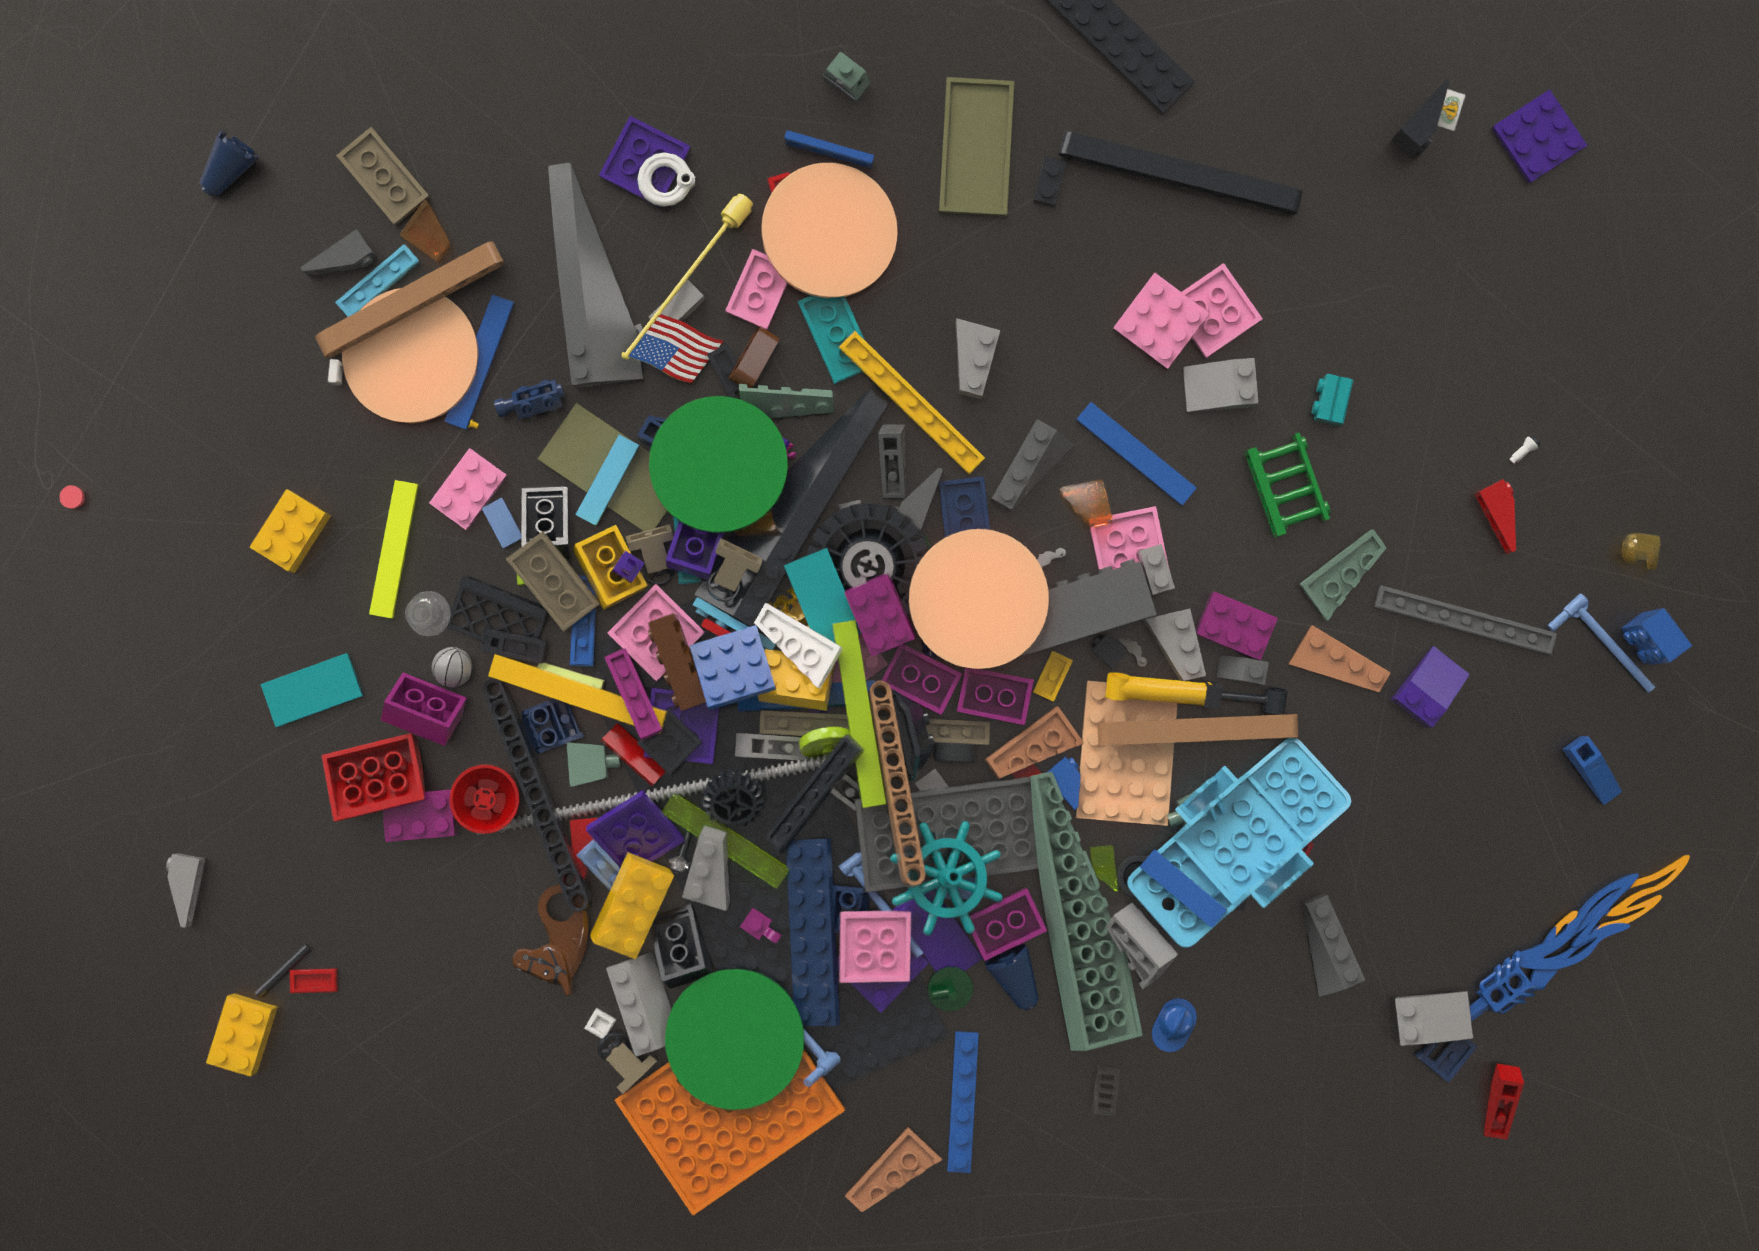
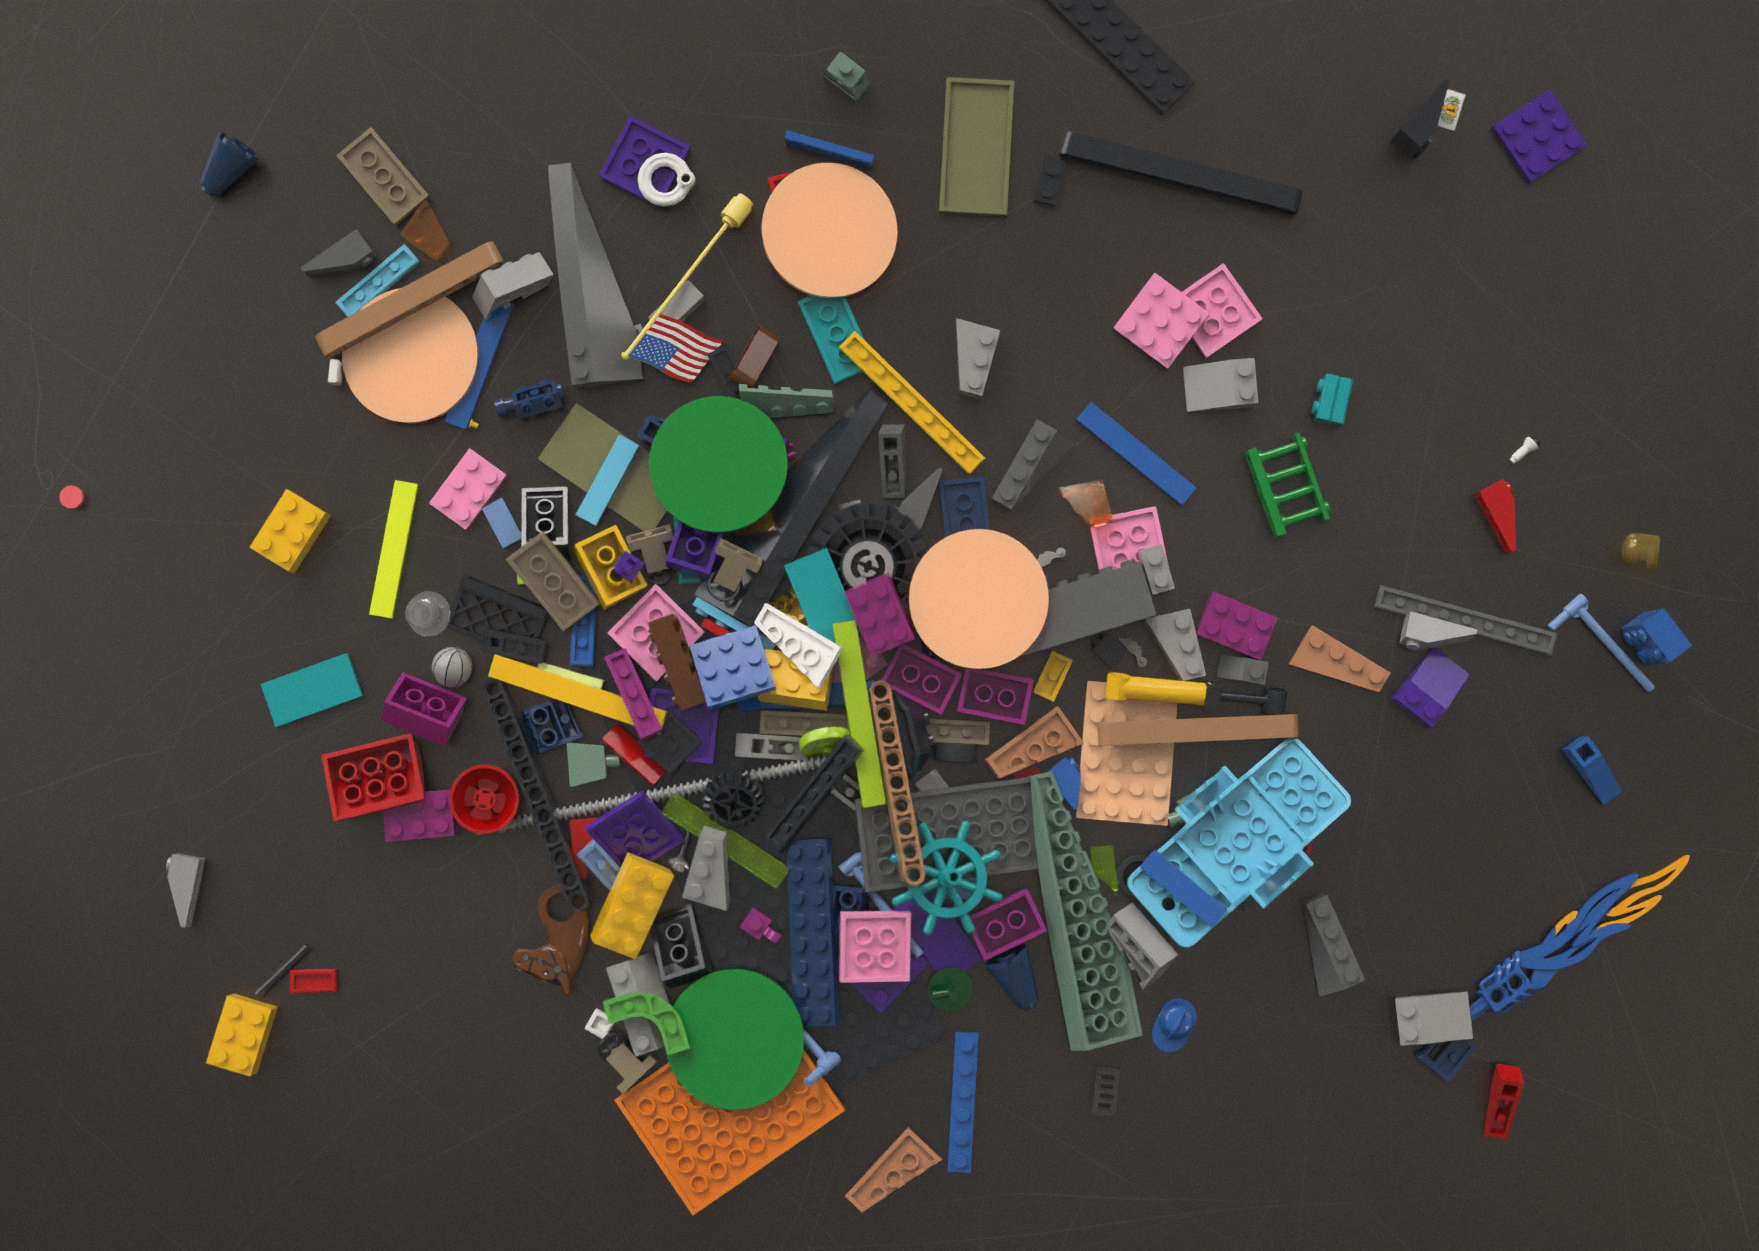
(510, 282): none -> light grey wedge
(653, 1008): none -> bright green plate
(757, 291): bright pink plate -> none
(1337, 577): sand green wing -> none
(1429, 632): none -> light grey slope

